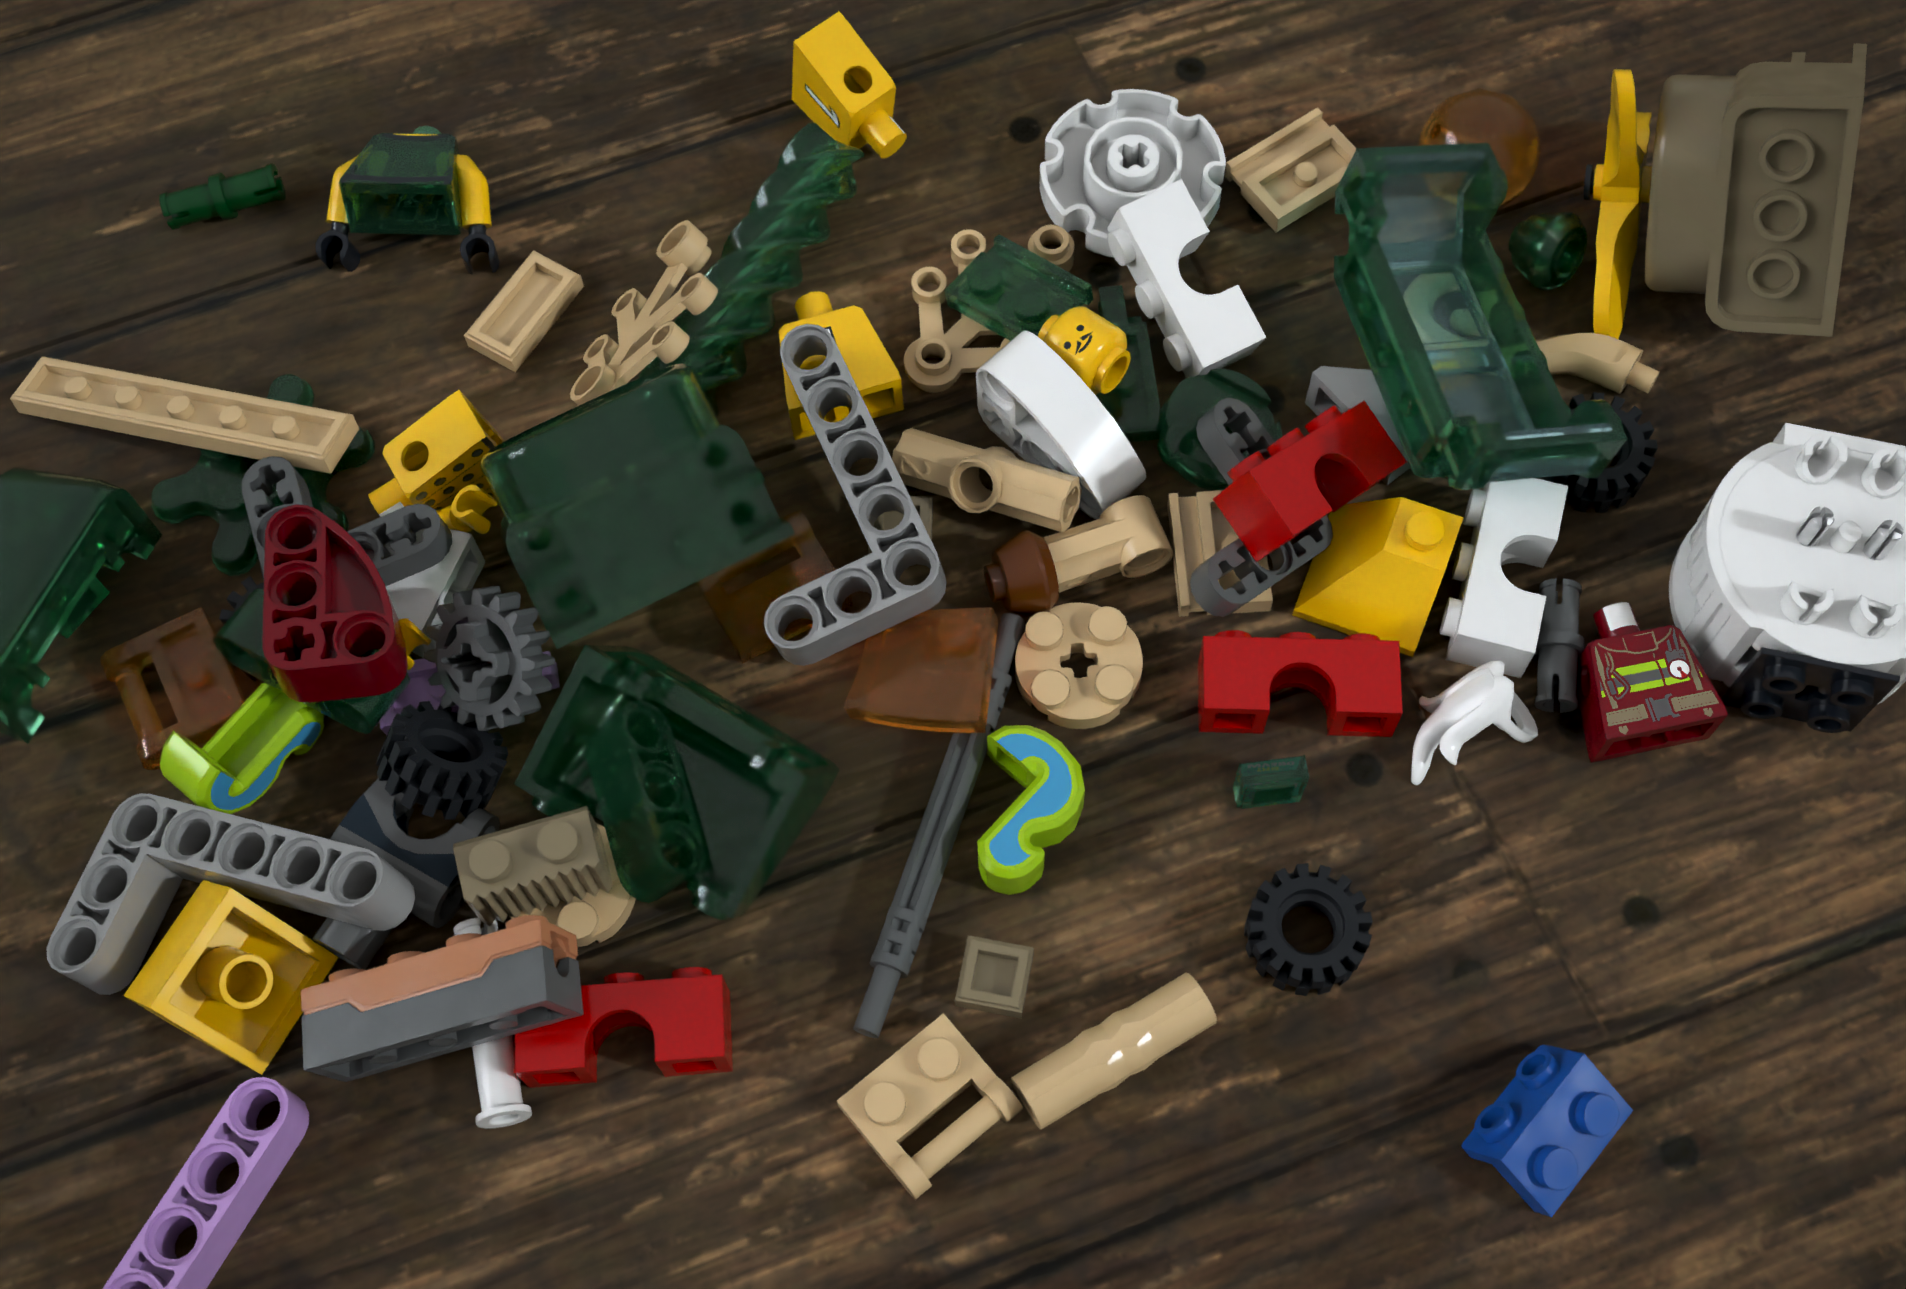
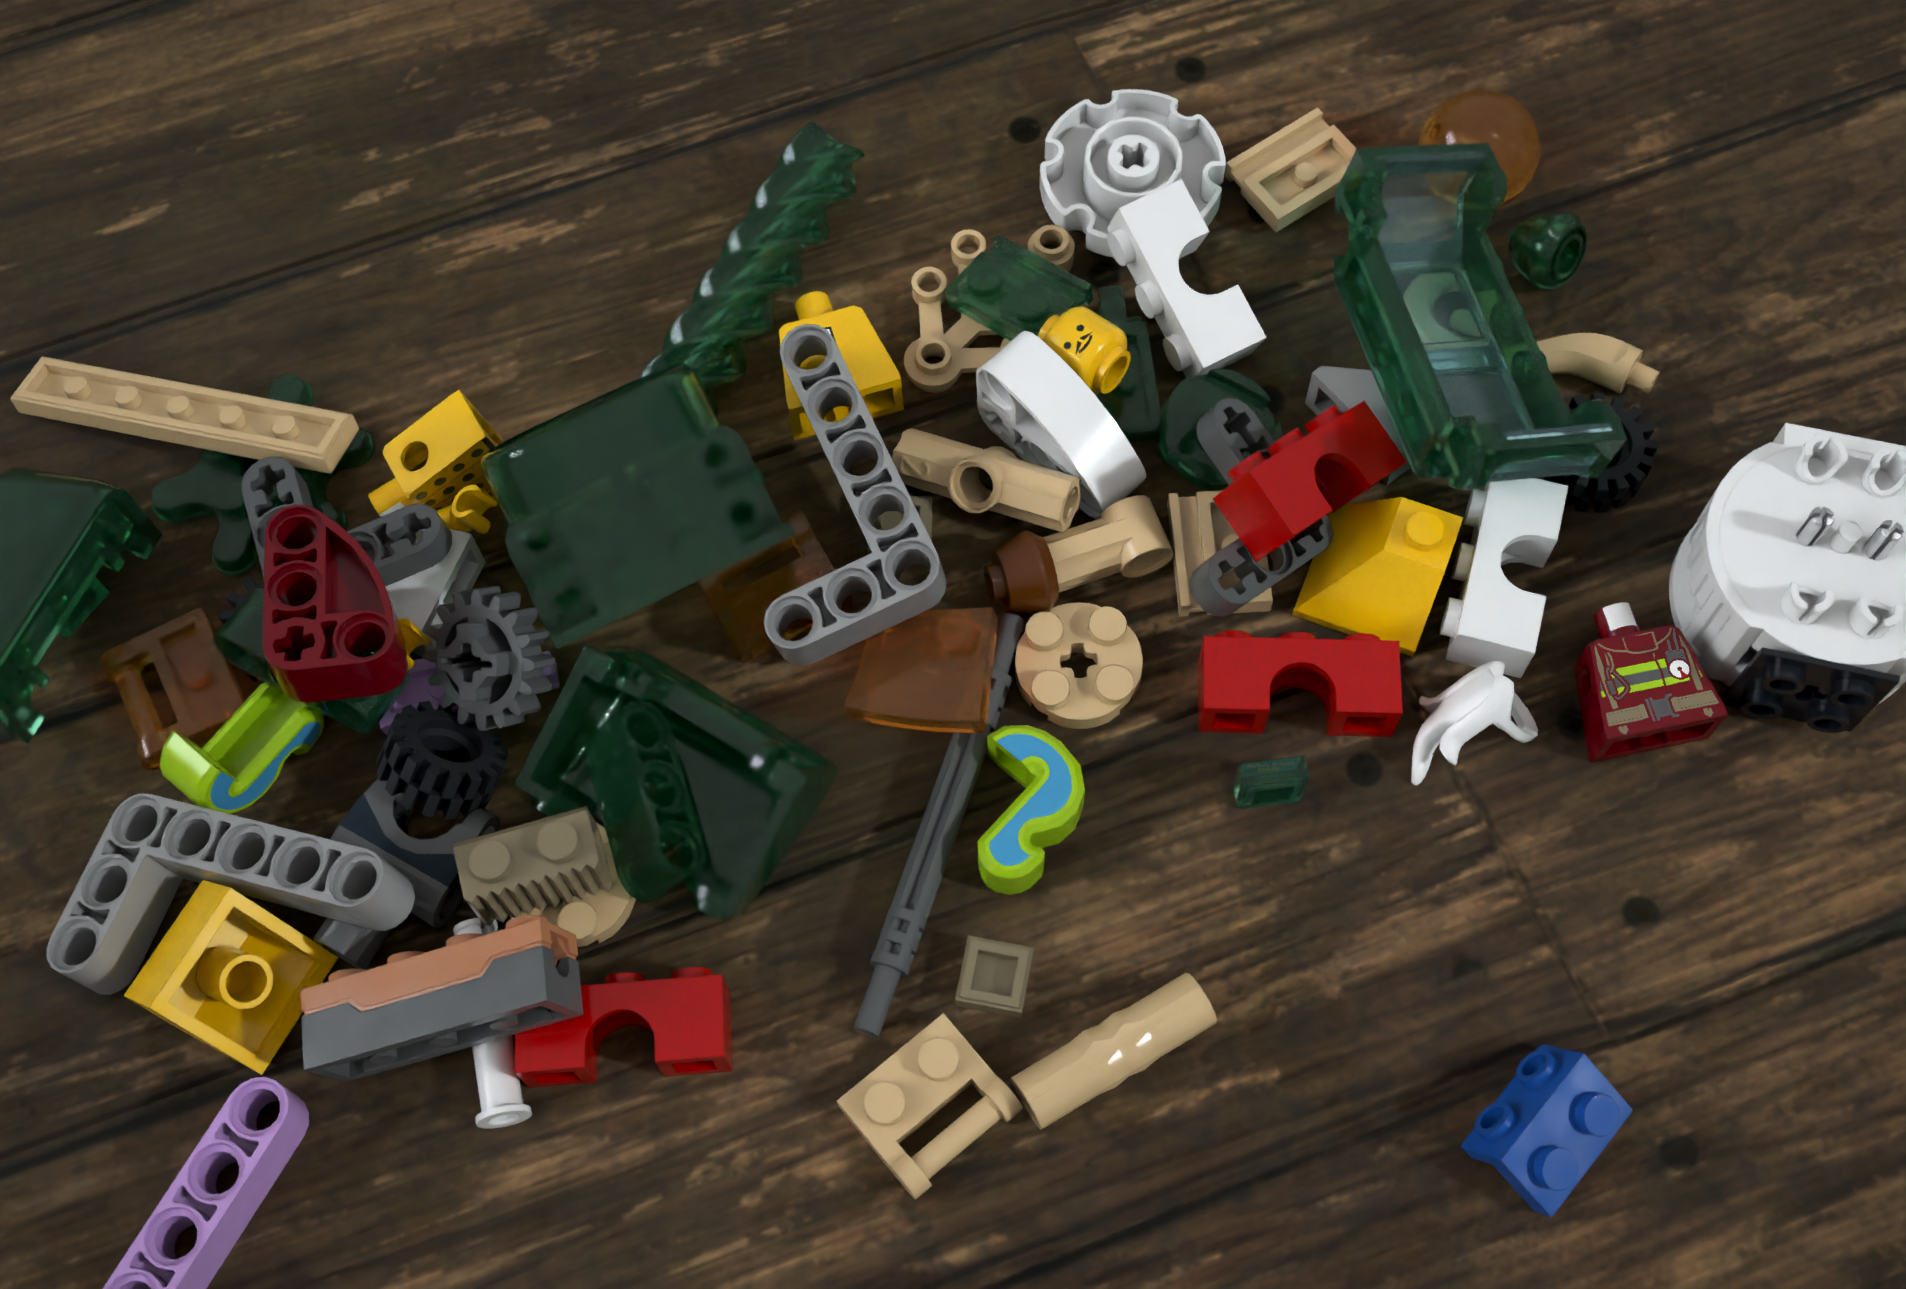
(222, 196): dark green pin -> none
(408, 188): clear green torso -> none
(524, 311): tan tile -> none
(647, 324): tan plant -> none
(845, 87): yellow torso -> none
(1320, 892): black tyre -> none
(1559, 646): dark grey pin -> none
(1739, 193): dark tan brick -> none

